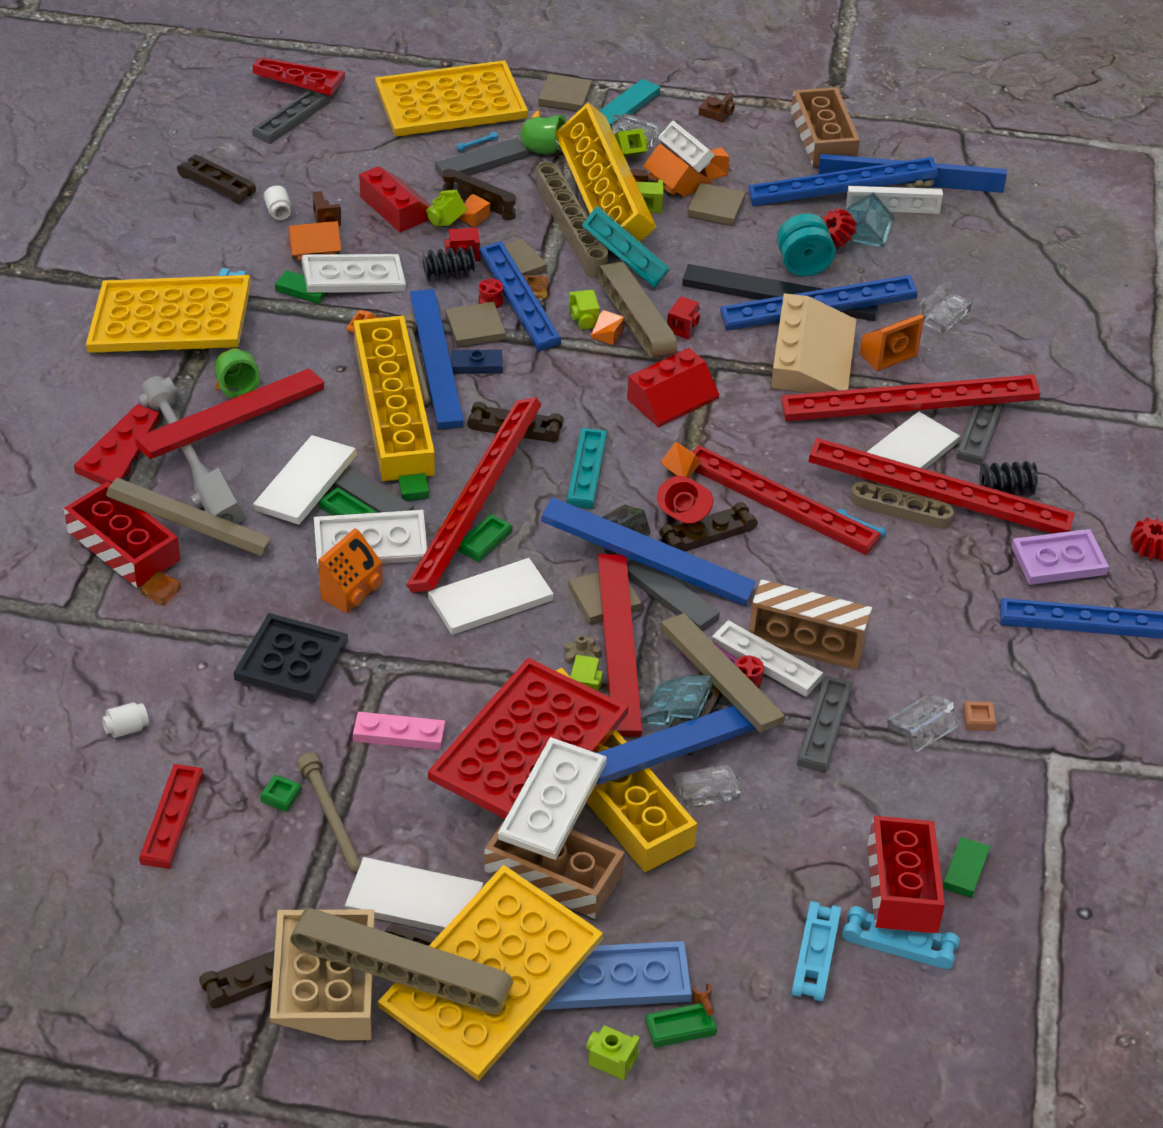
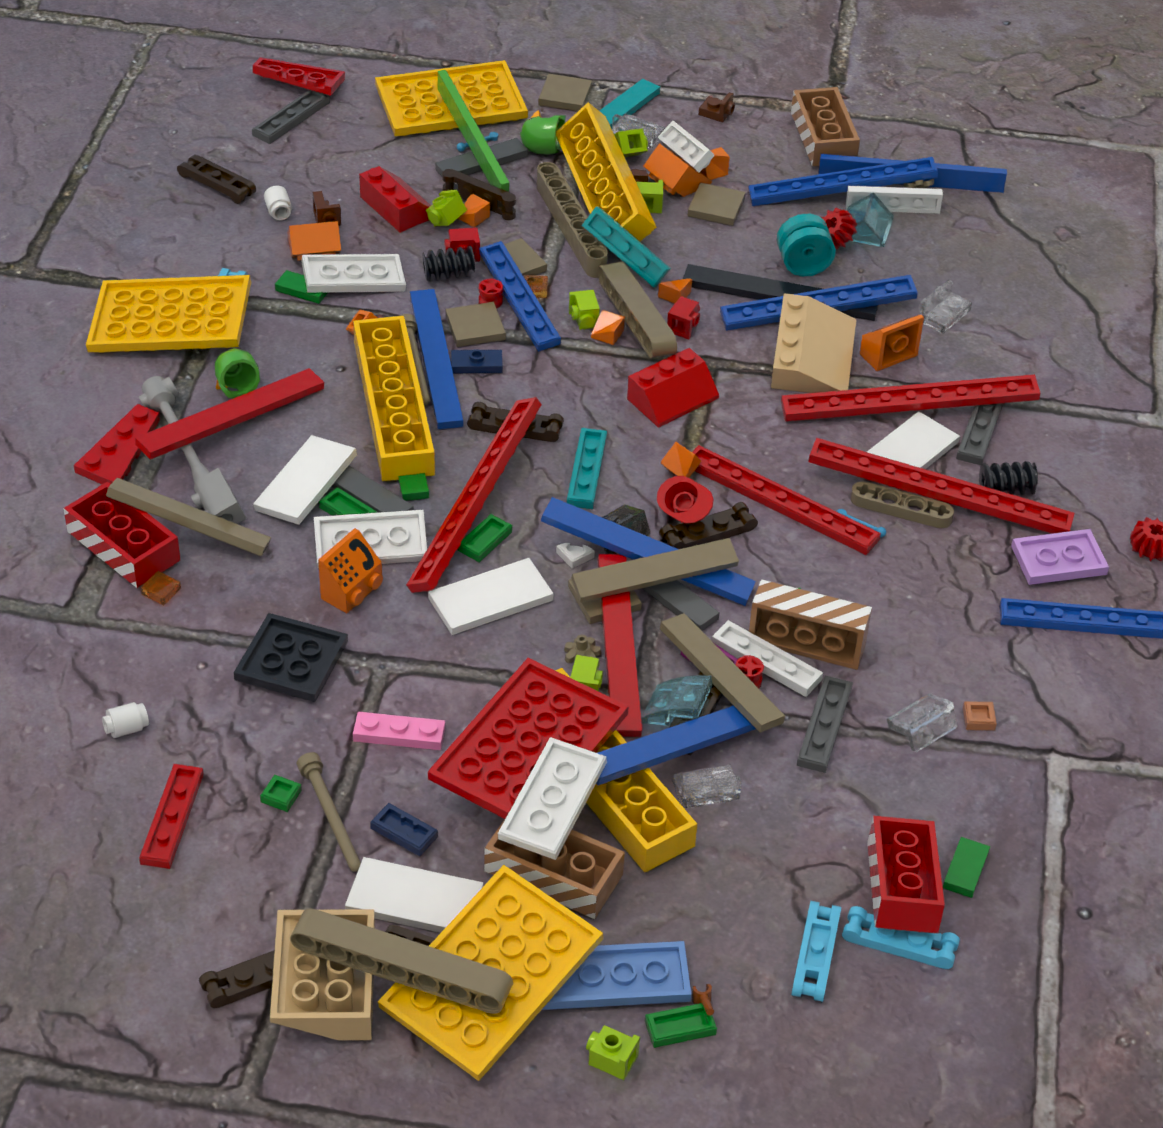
(404, 829): none -> dark blue plate
(471, 132): none -> bright green tile
(574, 555): none -> white tile
(654, 570): none -> dark tan tile
(674, 289): none -> orange slope

